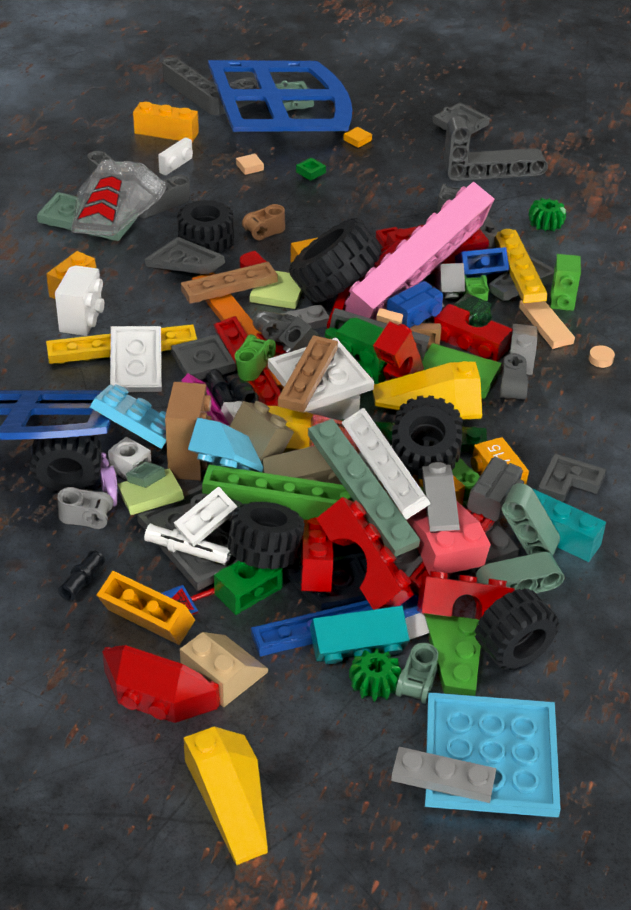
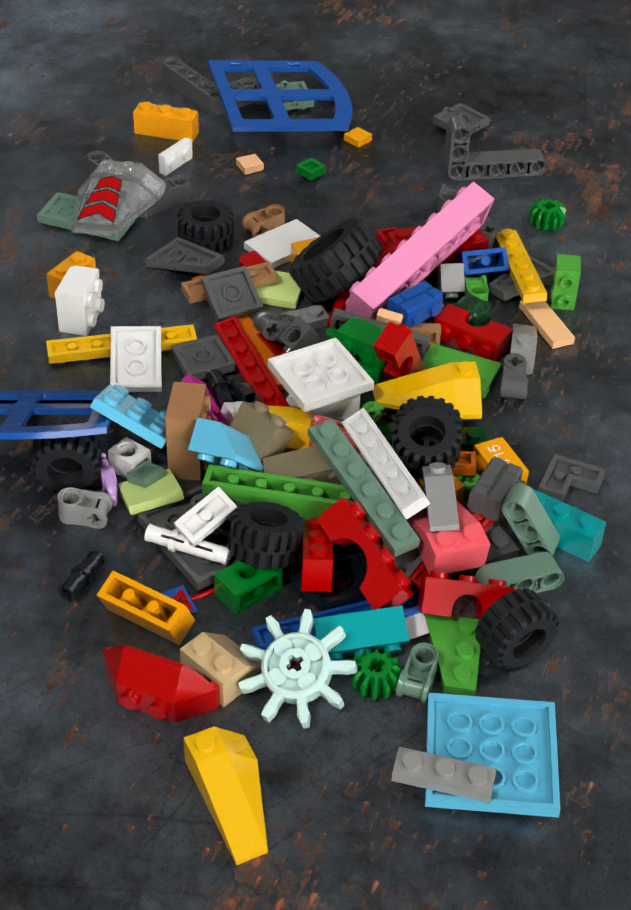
(231, 293): none -> dark grey plate
(253, 357): bright green piece -> none
(276, 244): none -> white tile
(292, 685): none -> light aqua gear
(307, 374): medium nougat plate -> none
(373, 409): none -> bright green axle
(466, 464): none -> orange tile
(601, 356): light nougat tile -> none

